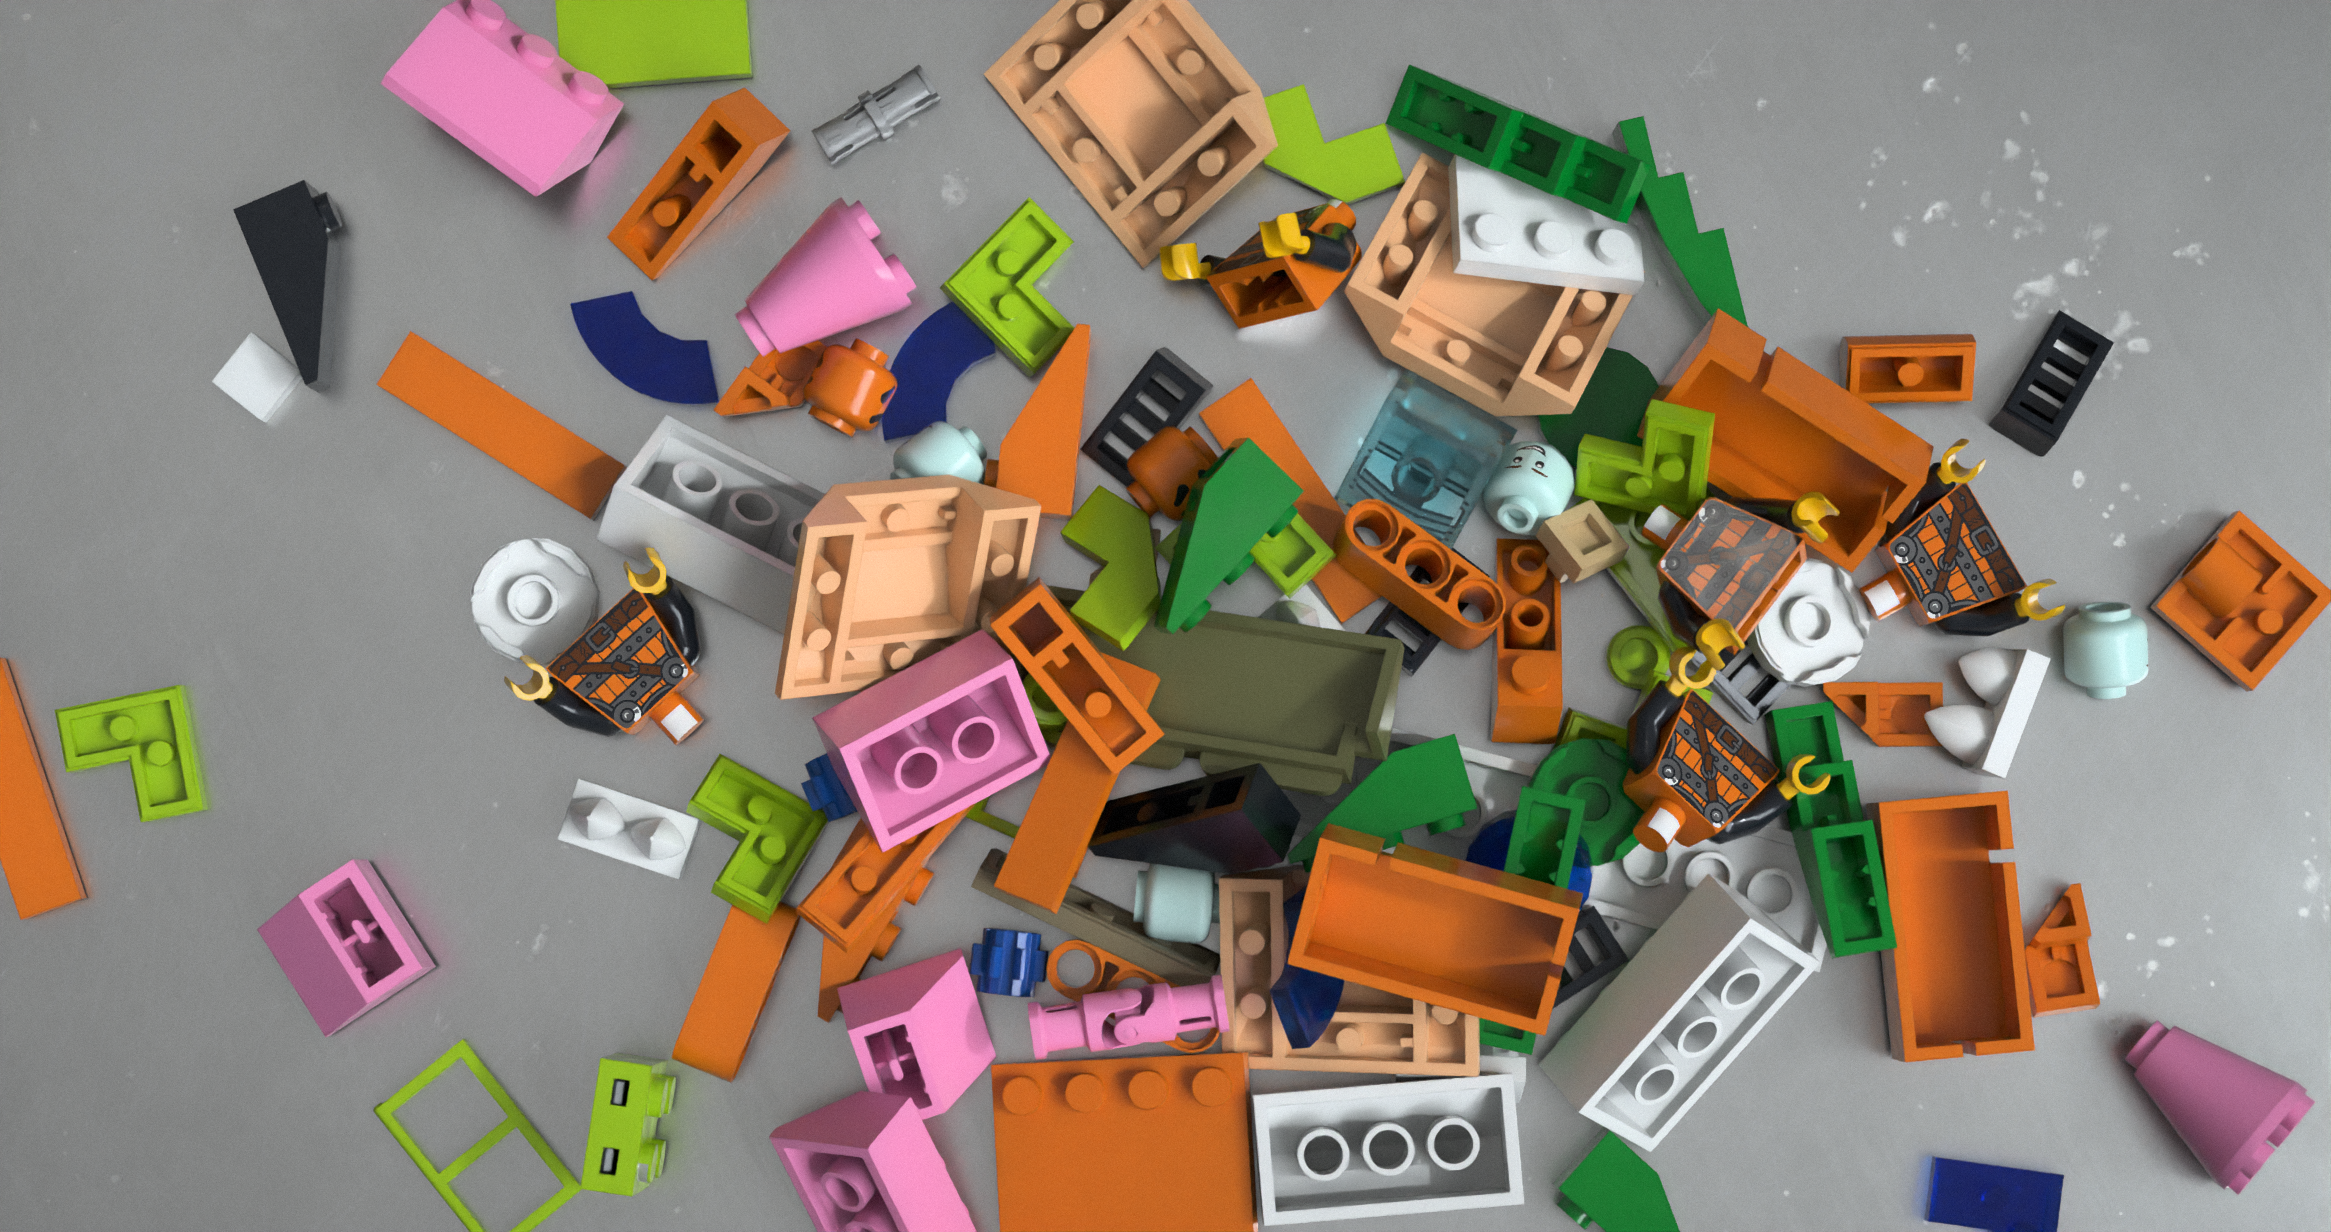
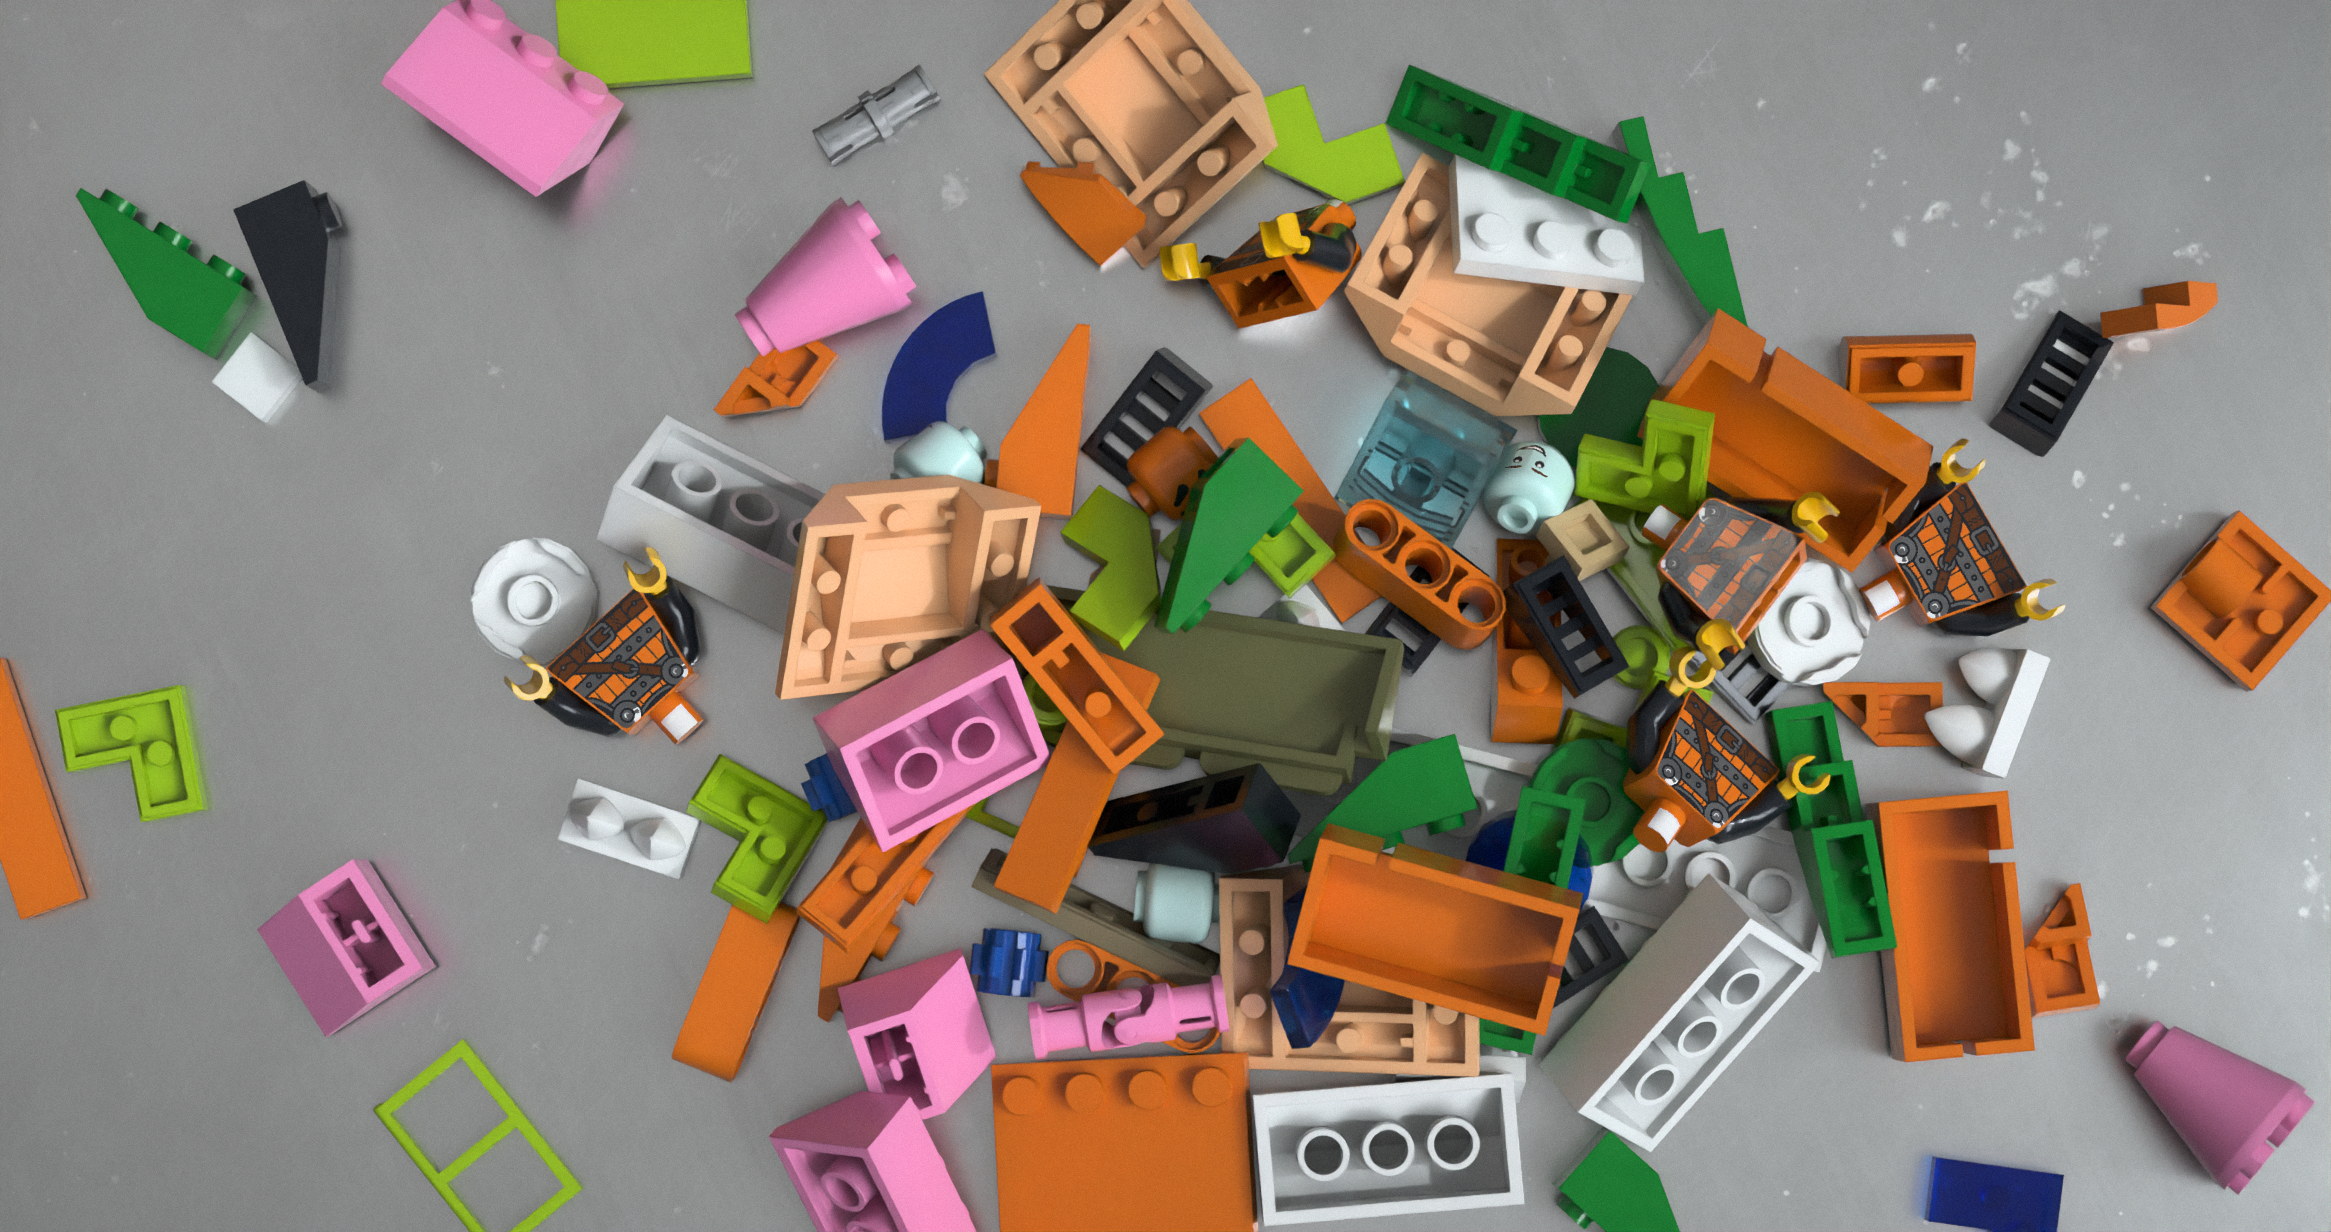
(172, 287): none -> green slope
(501, 425): orange tile -> none
(621, 1140): lime piece -> none
(643, 356): clear blue tile -> none
(698, 180): orange slope -> none
(850, 387): orange head -> none
(998, 289): lime tile -> none
(1085, 207): none -> orange slope
(1573, 600): none -> black slope
(2105, 649): light aqua head -> none
(2162, 309): none -> orange slope

